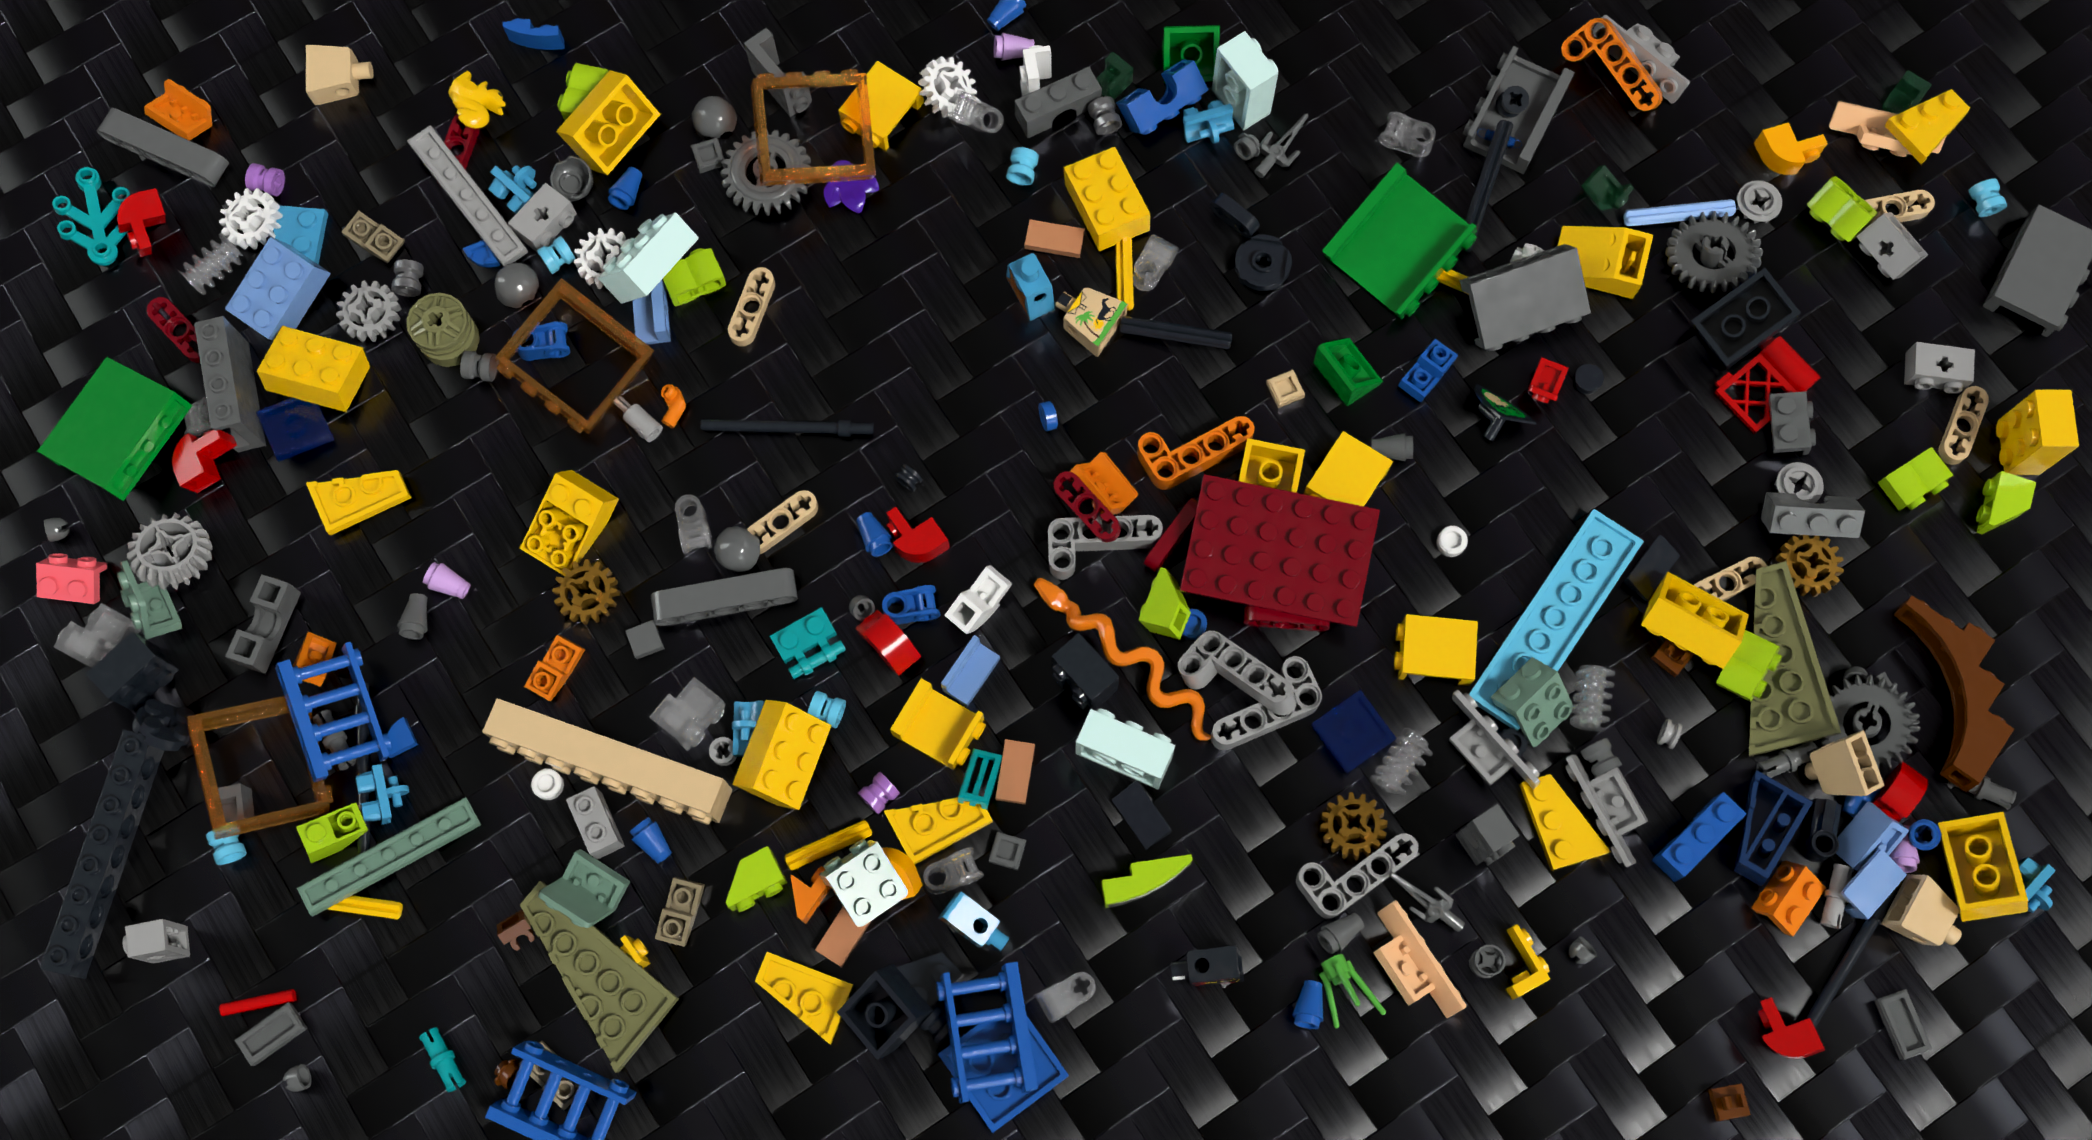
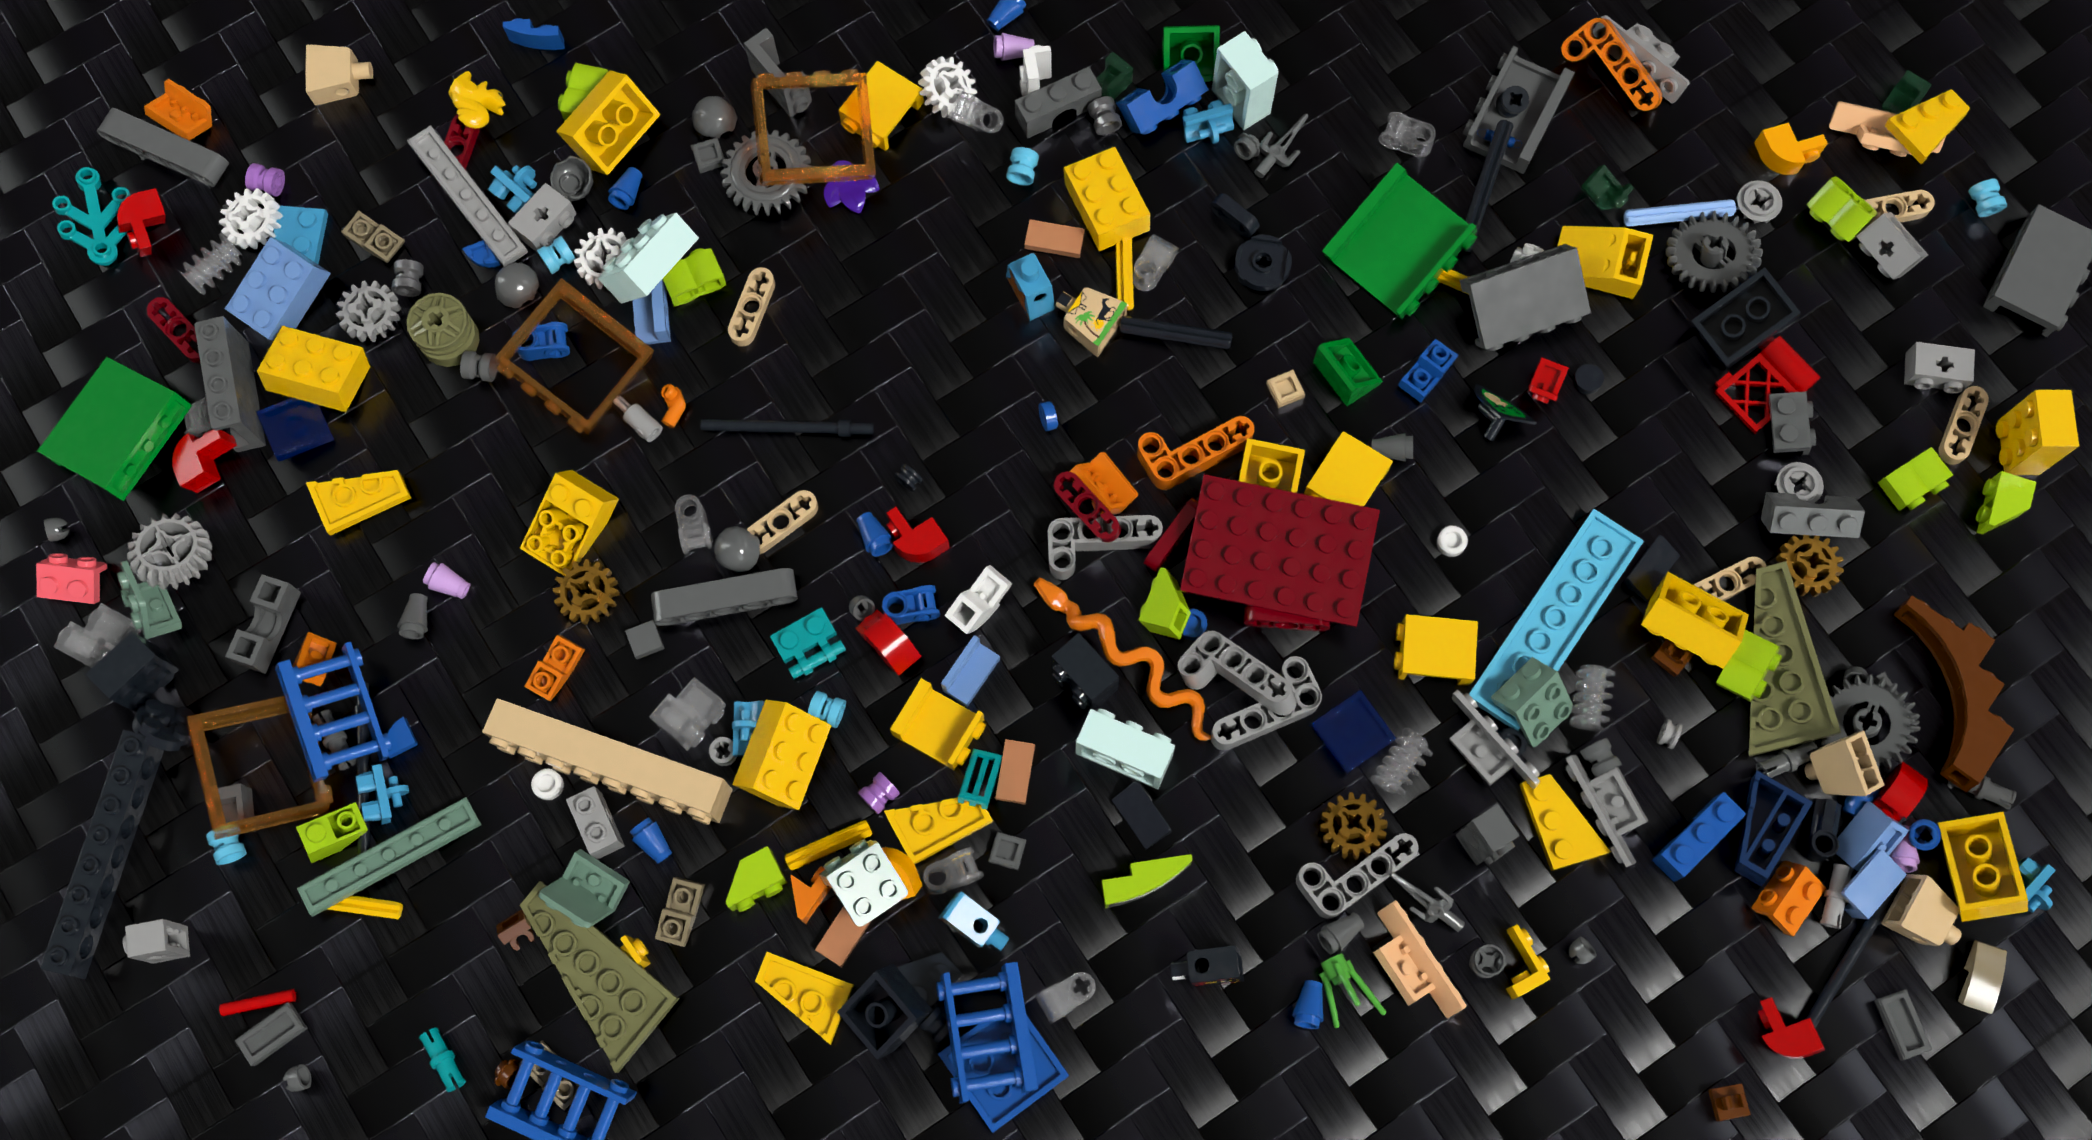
(1985, 977): none -> dark tan slope

